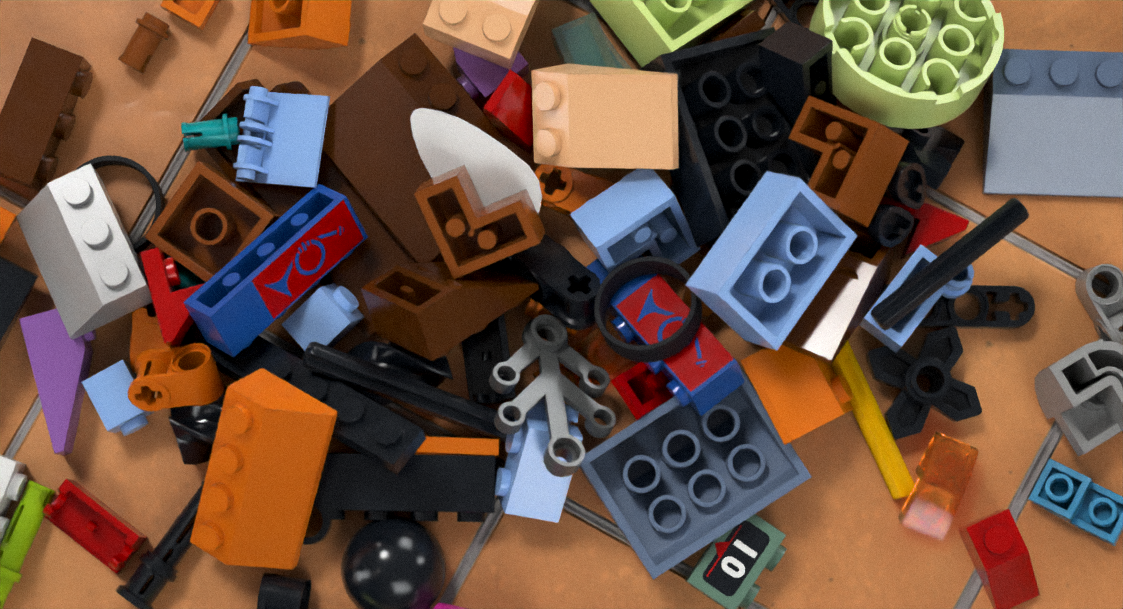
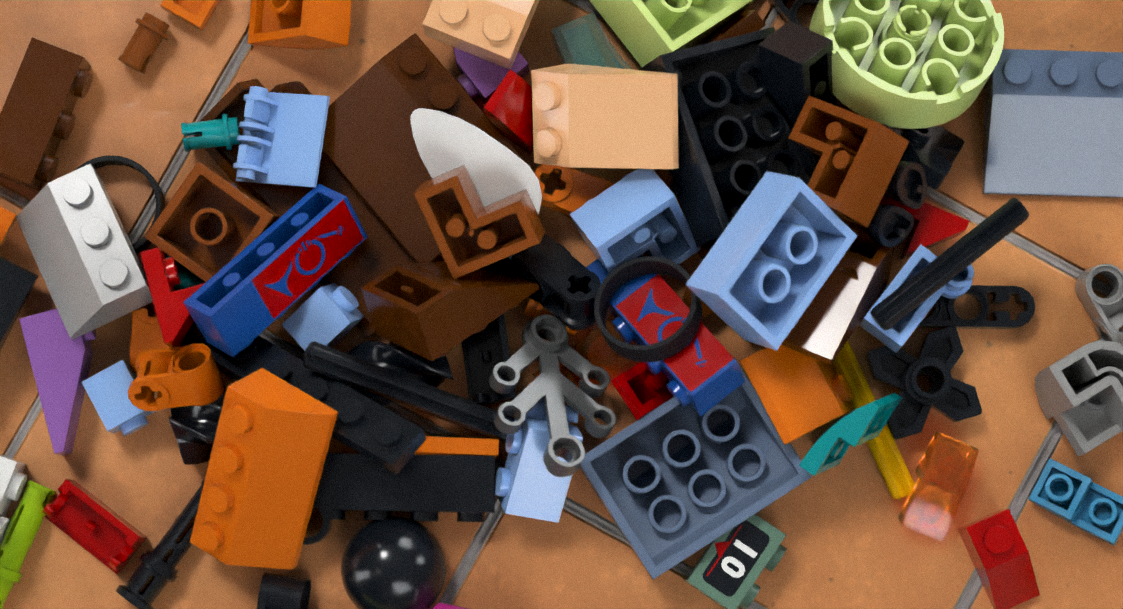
(852, 430): none -> teal slope

